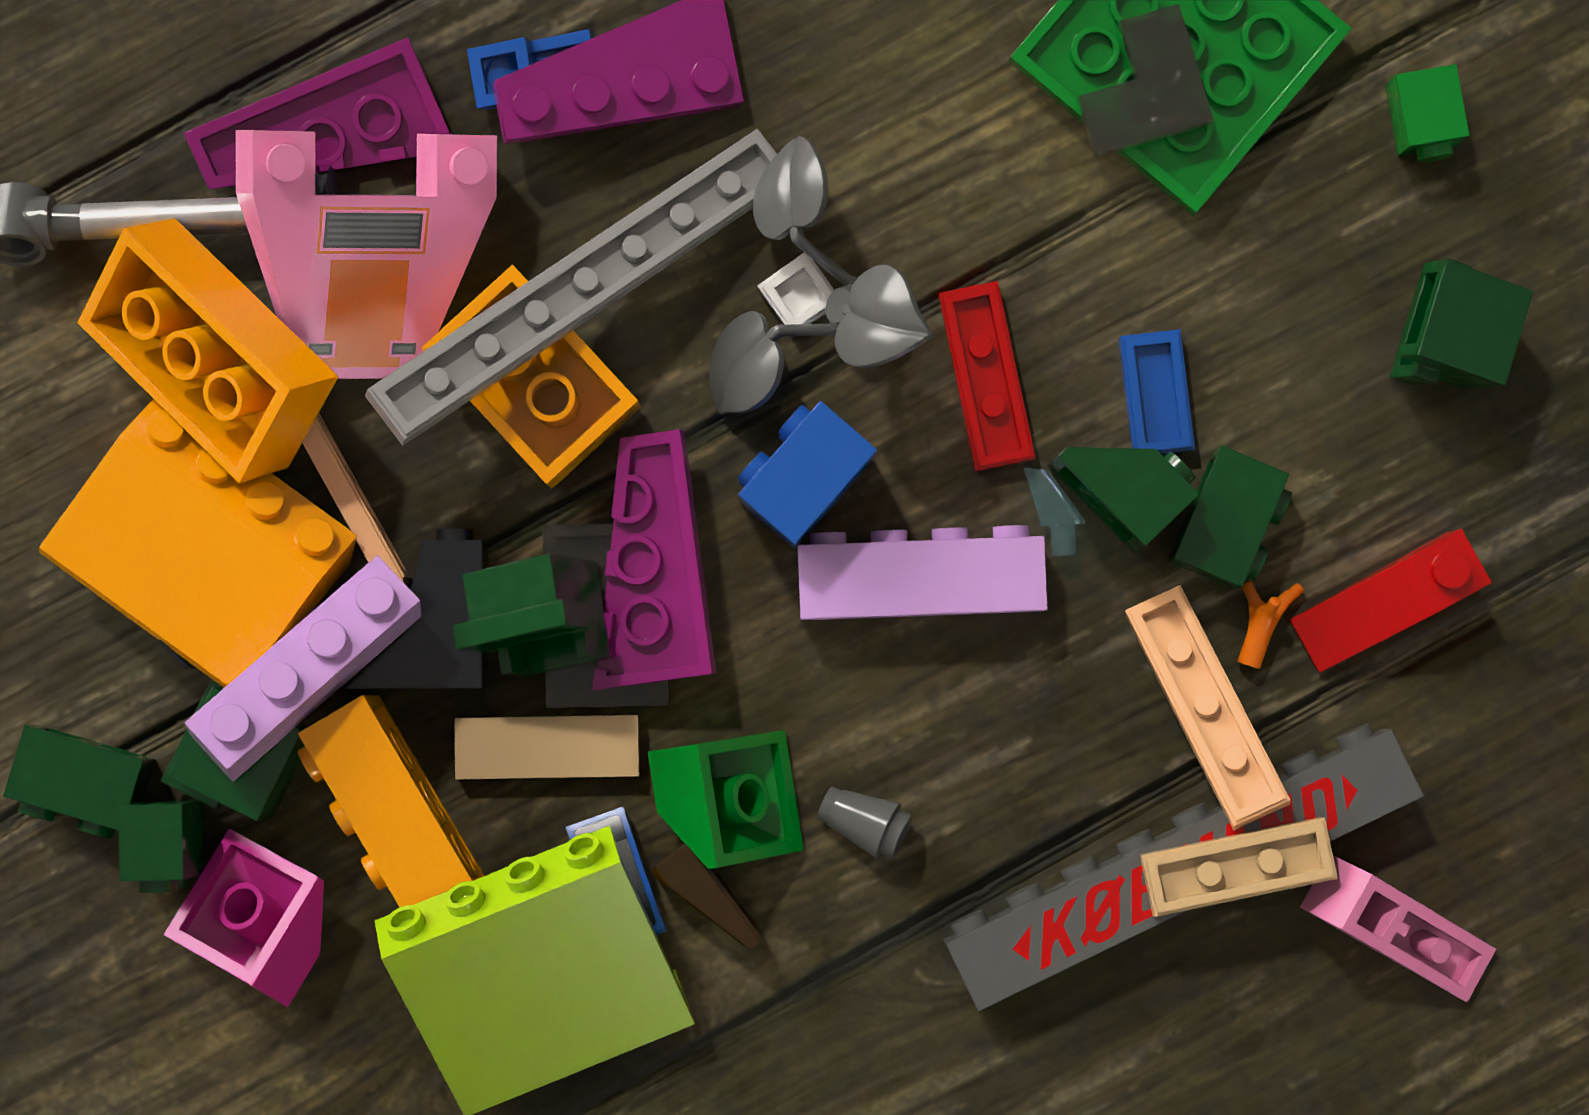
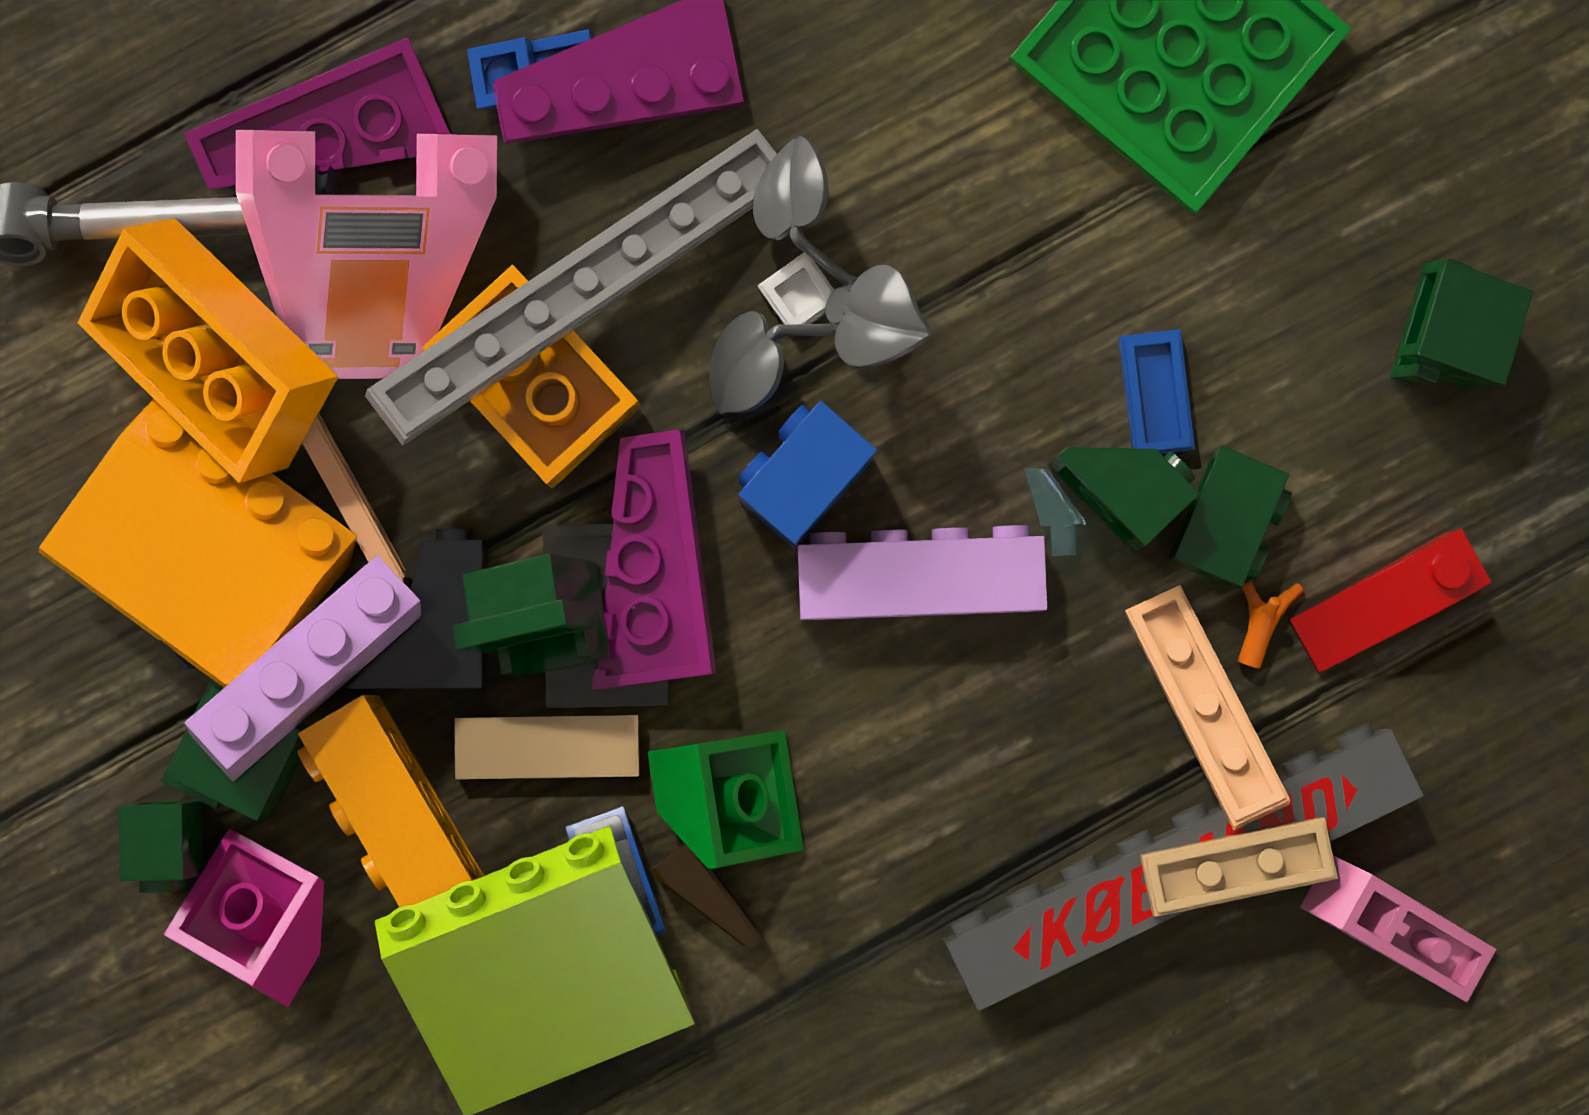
(75, 778): dark green brick -> none
(866, 821): dark grey cone -> none
(986, 376): red tile -> none
(1165, 90): clear smoke tile -> none
(1427, 112): green brick -> none

